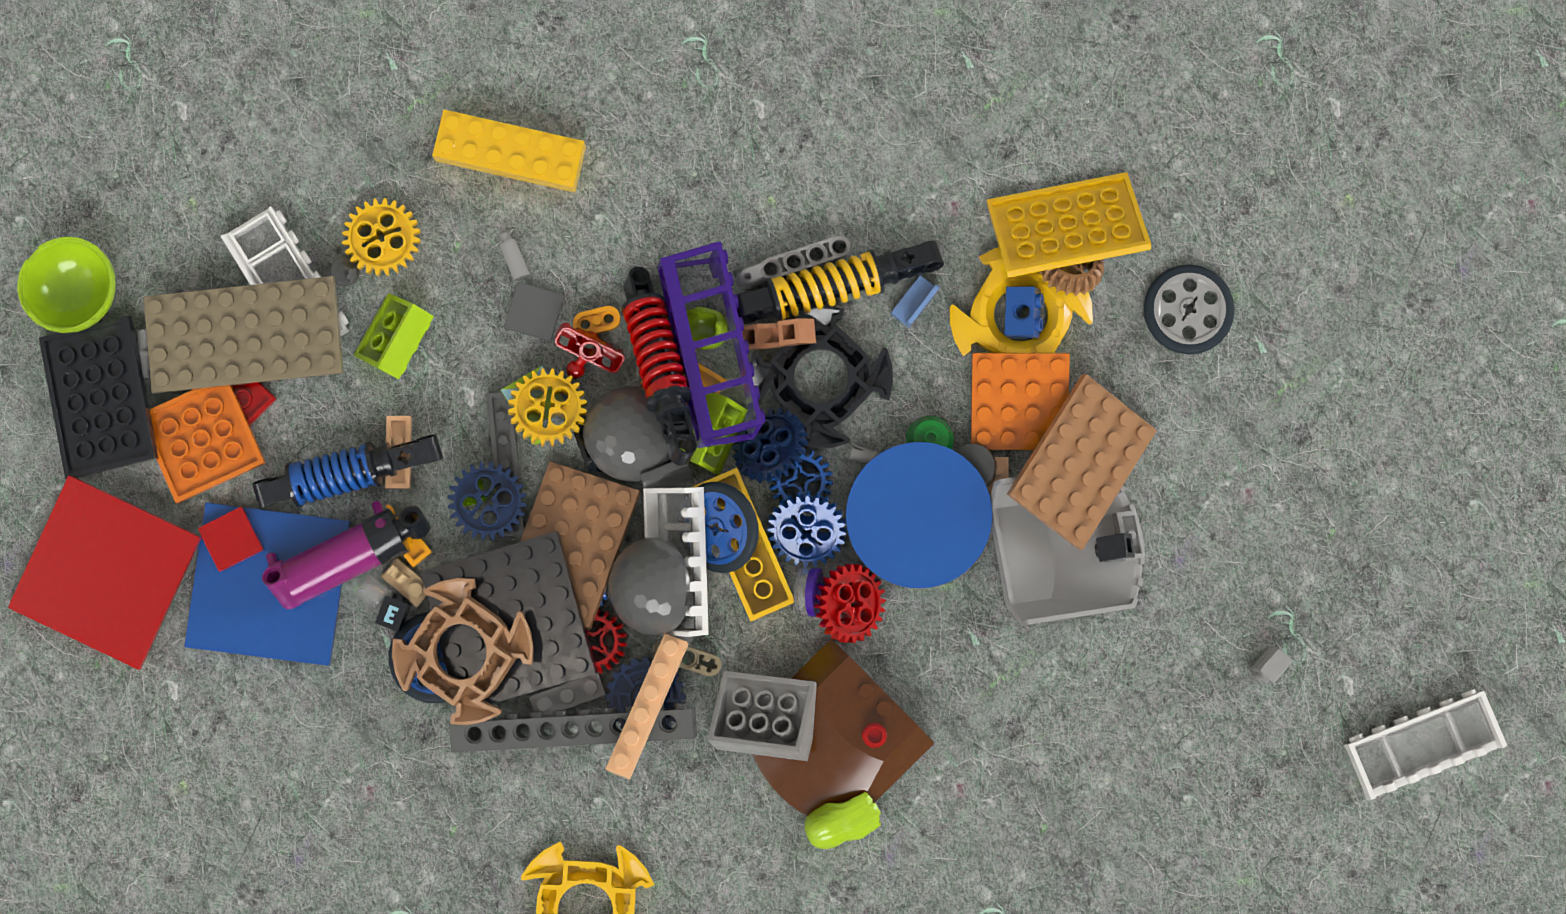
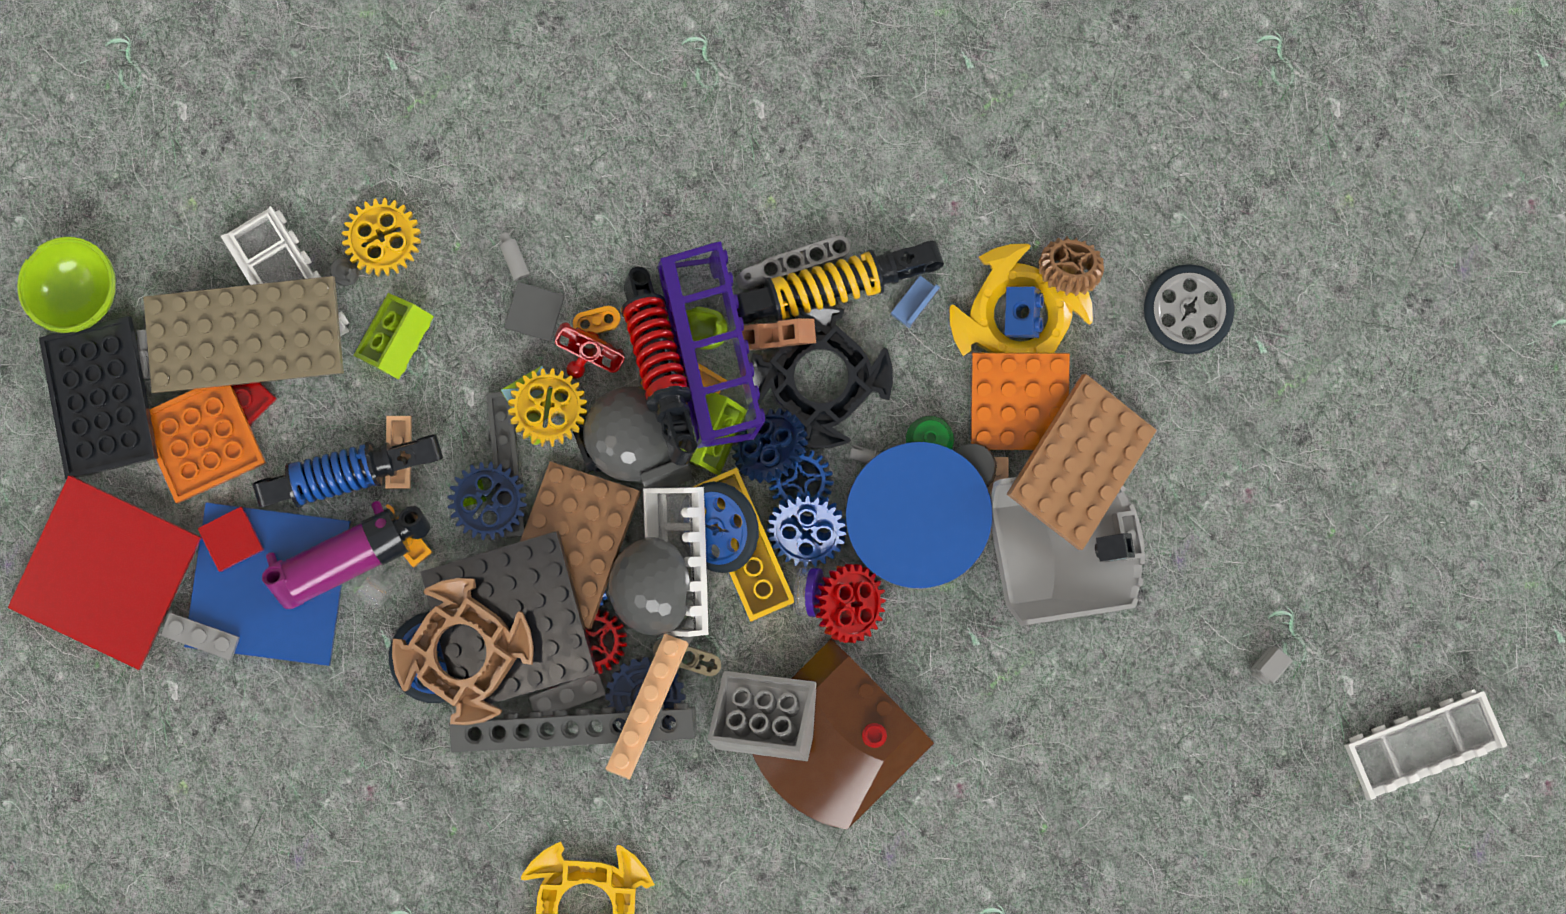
(200, 636): none -> light grey plate
(393, 612): black brick -> none
(405, 582): tan plate -> none
(509, 151): yellow brick -> none
(842, 822): lime hair -> none
(1068, 224): yellow plate -> none

